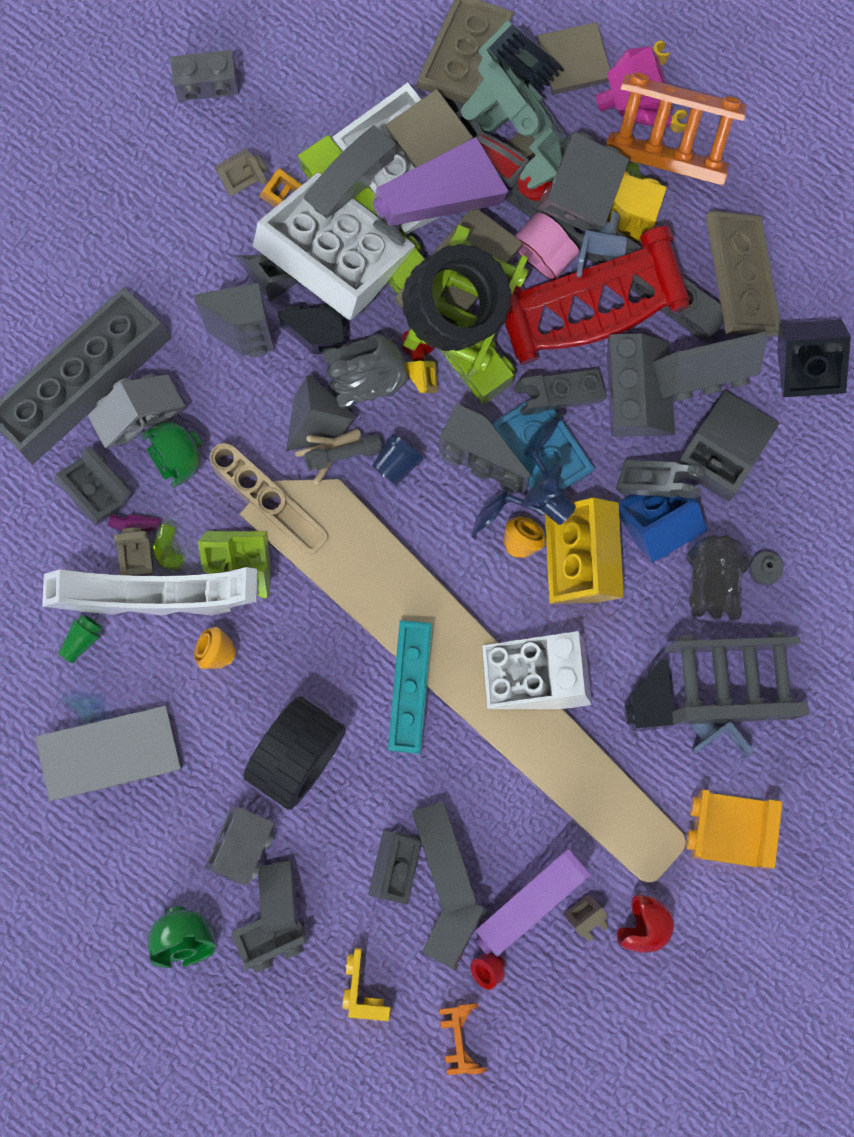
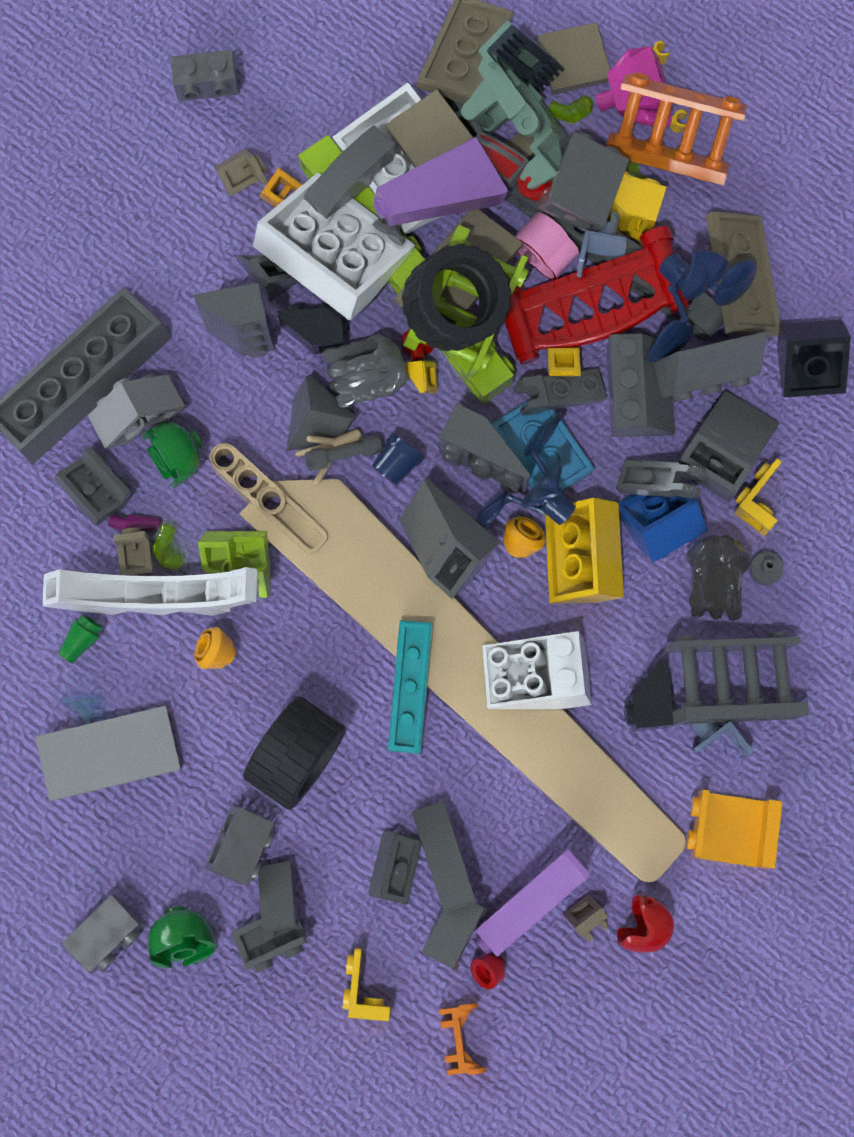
(103, 935): none -> flat silver brick
(446, 539): none -> dark grey slope
(563, 362): none -> yellow slope
(574, 111): none -> clear neon green arm
(705, 271): none -> dark blue plant
(757, 515): none -> yellow bracket

